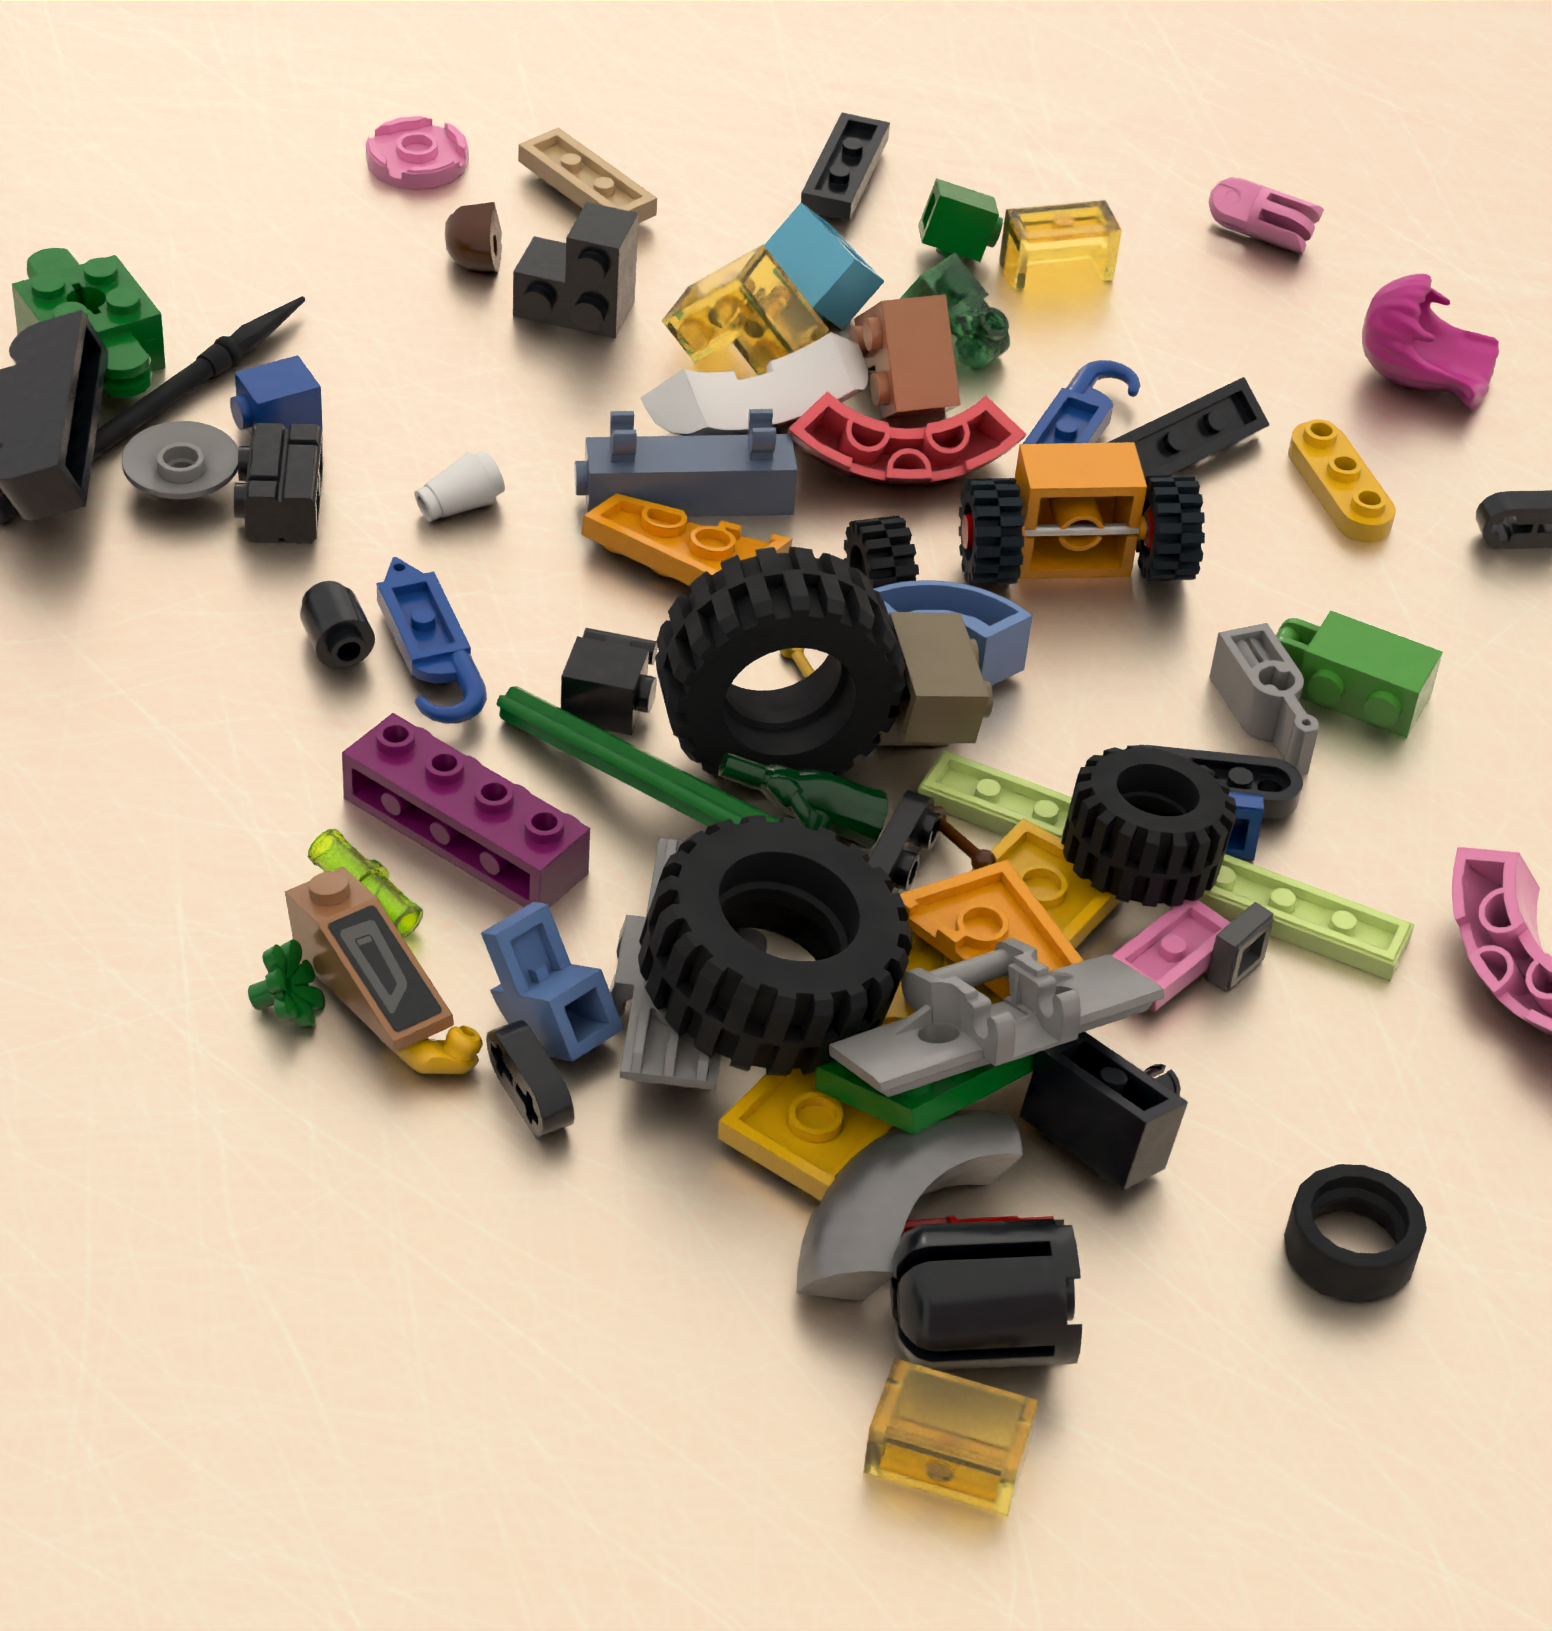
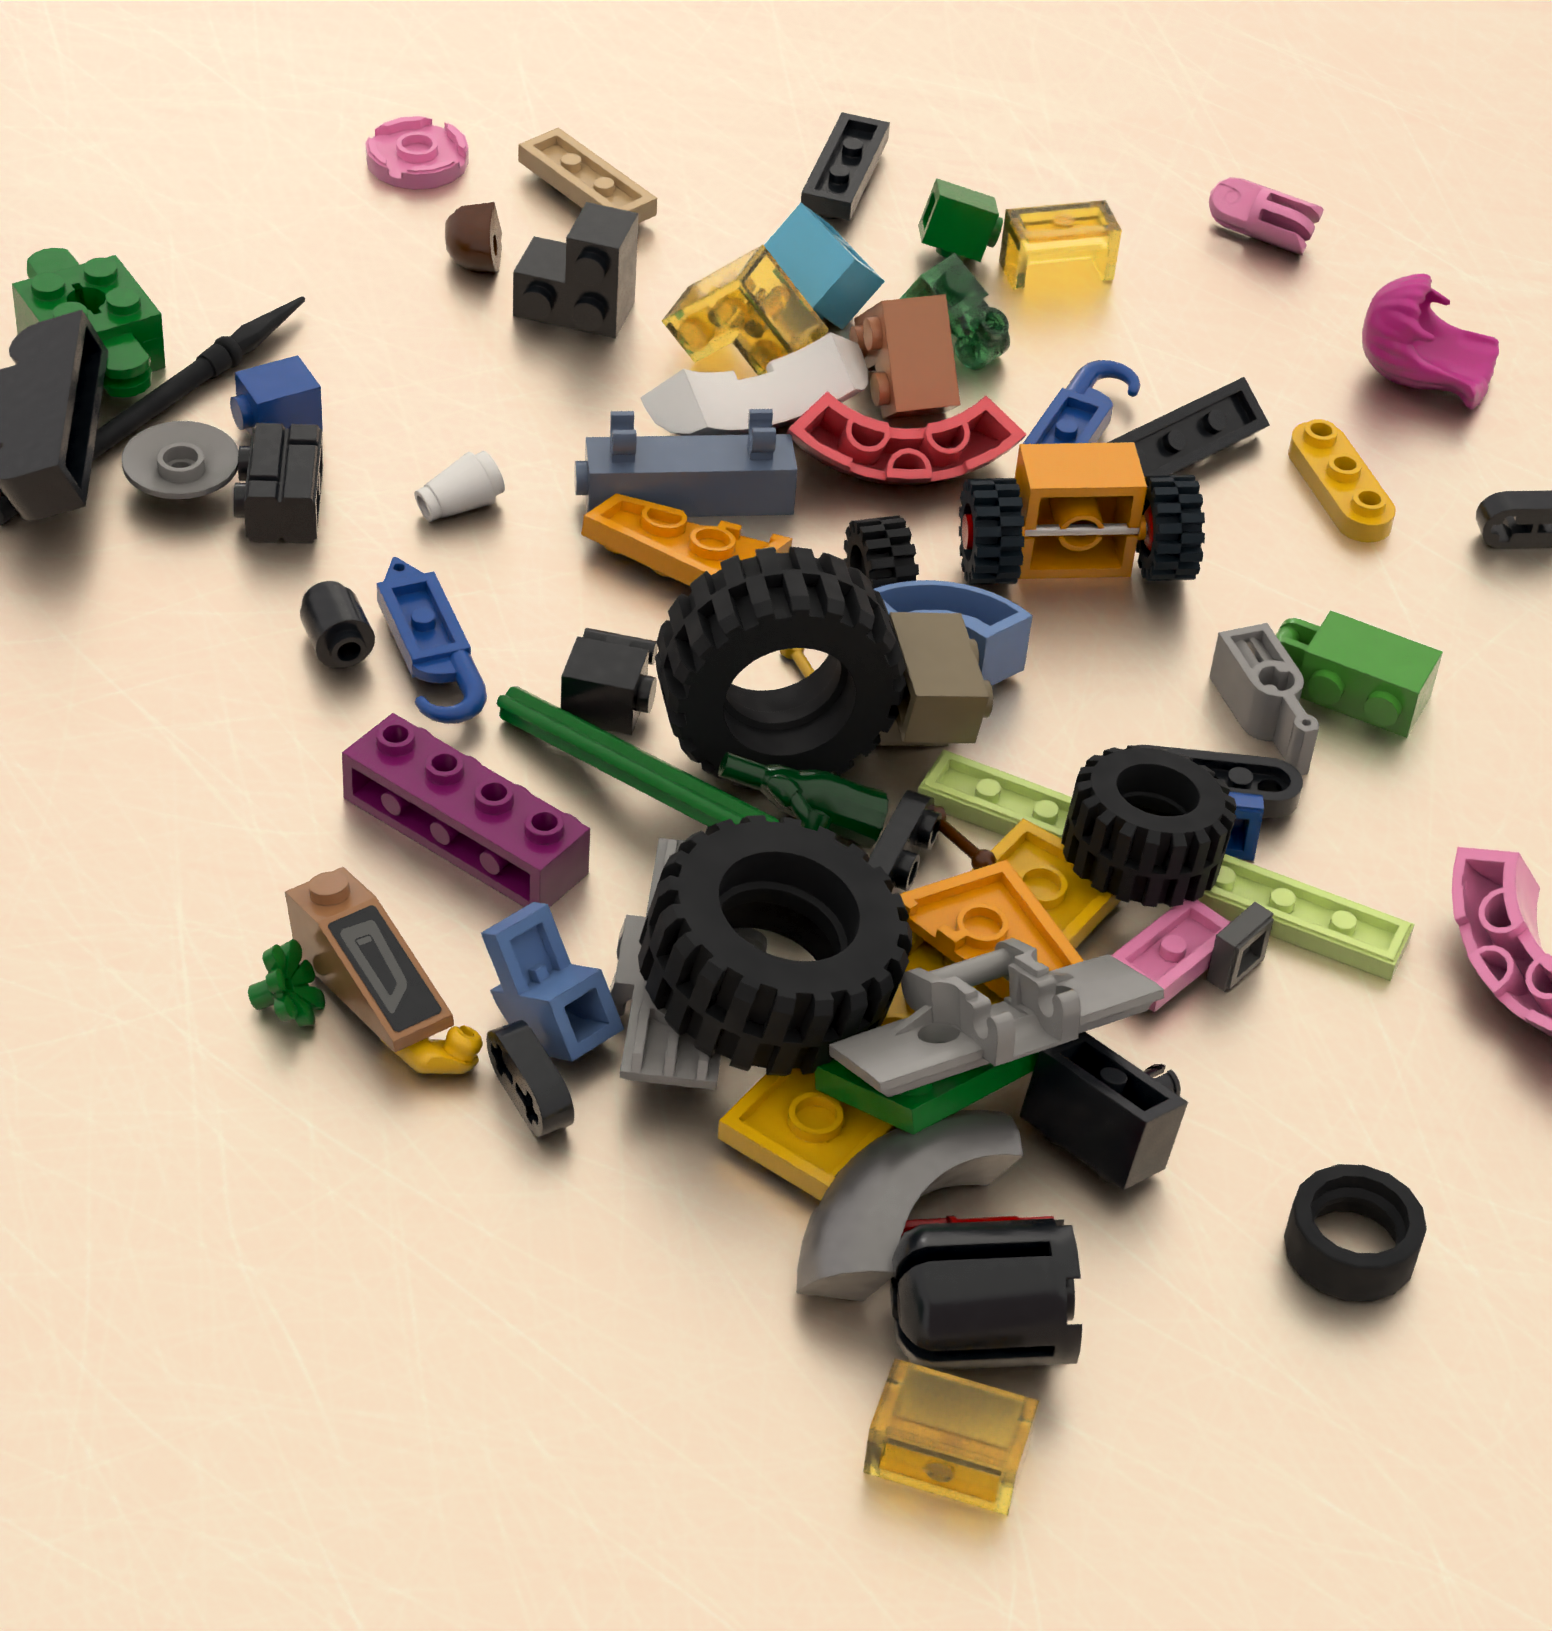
(333, 852): clear neon green pin -> none

